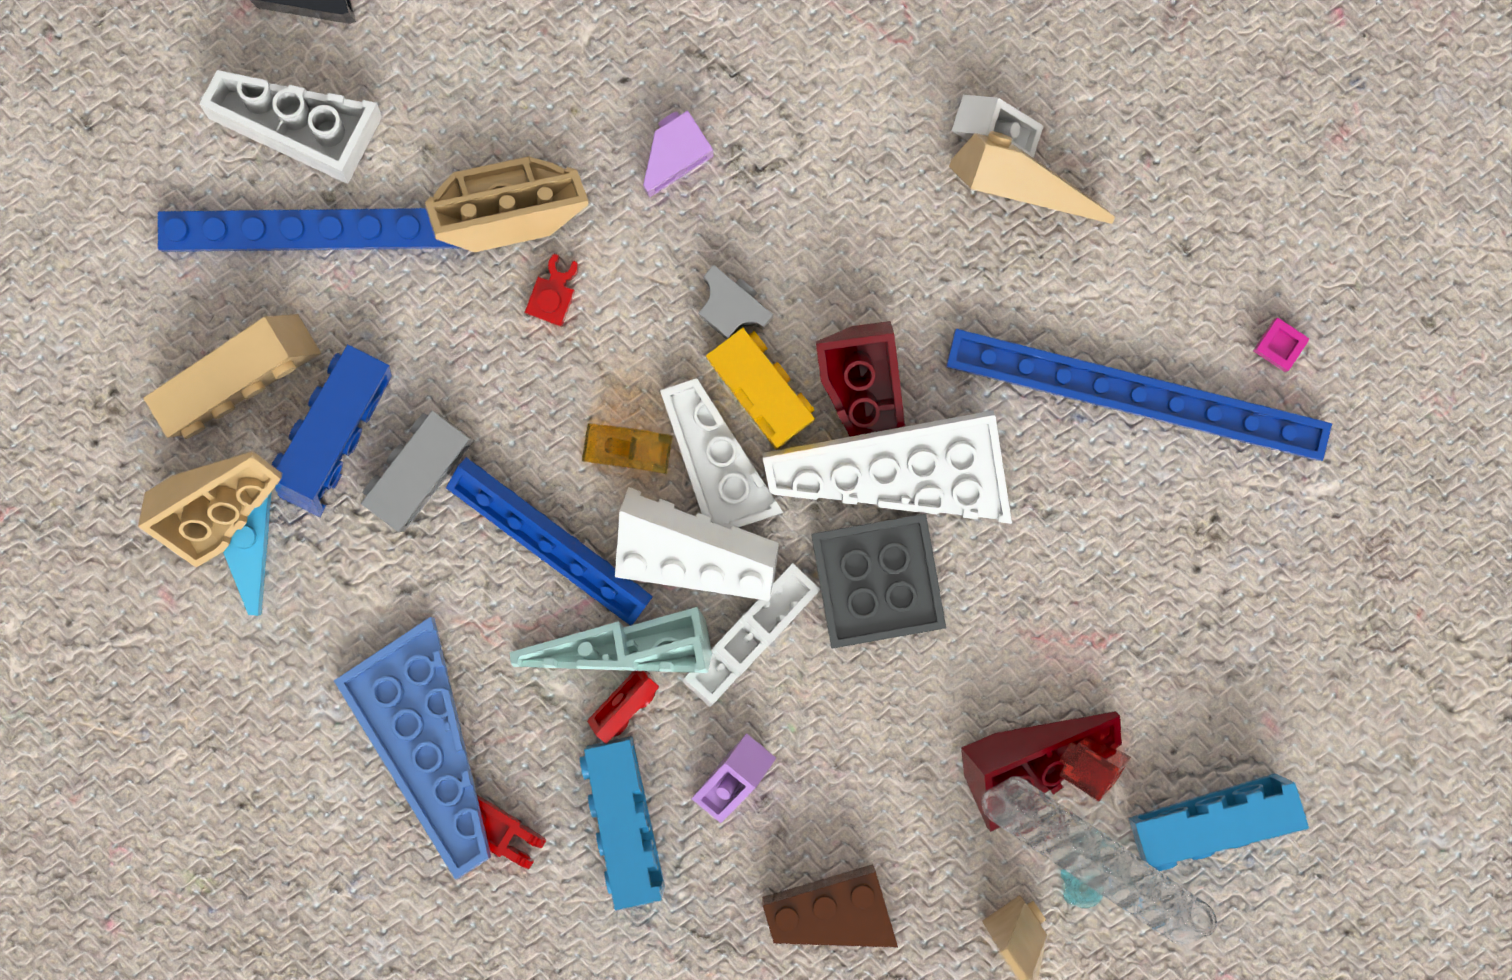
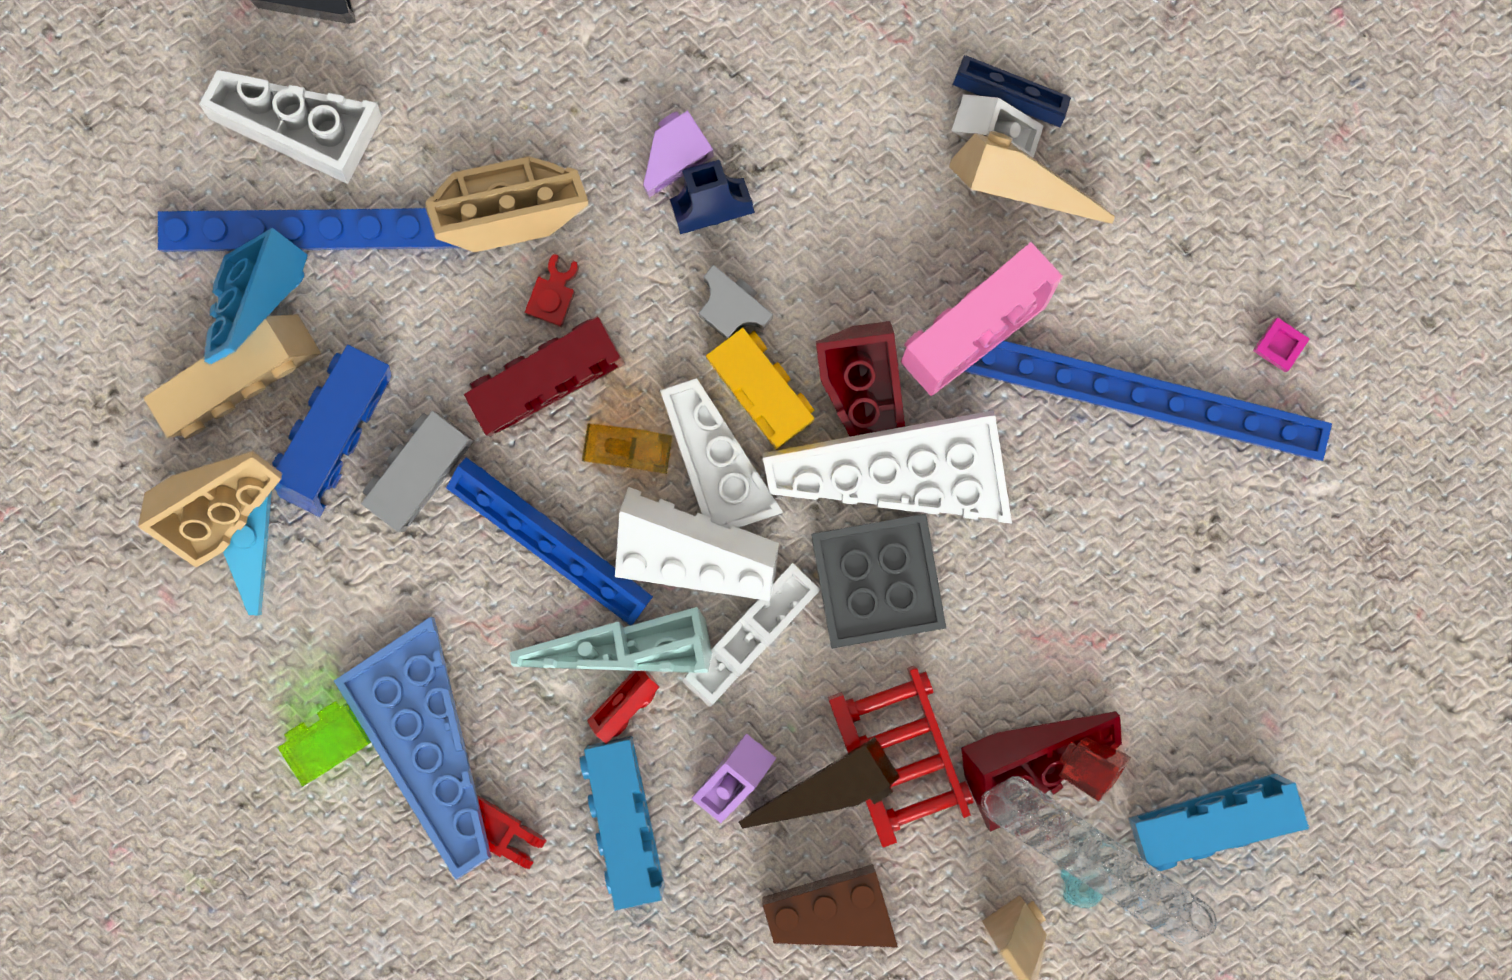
(249, 288): none -> dark azure wedge
(323, 744): none -> clear neon green brick
(543, 377): none -> dark red wedge
(710, 198): none -> dark blue brick
(840, 785): none -> dark brown slope
(849, 711): none -> red fence
(981, 319): none -> bright pink wedge
(1016, 91): none -> dark blue tile

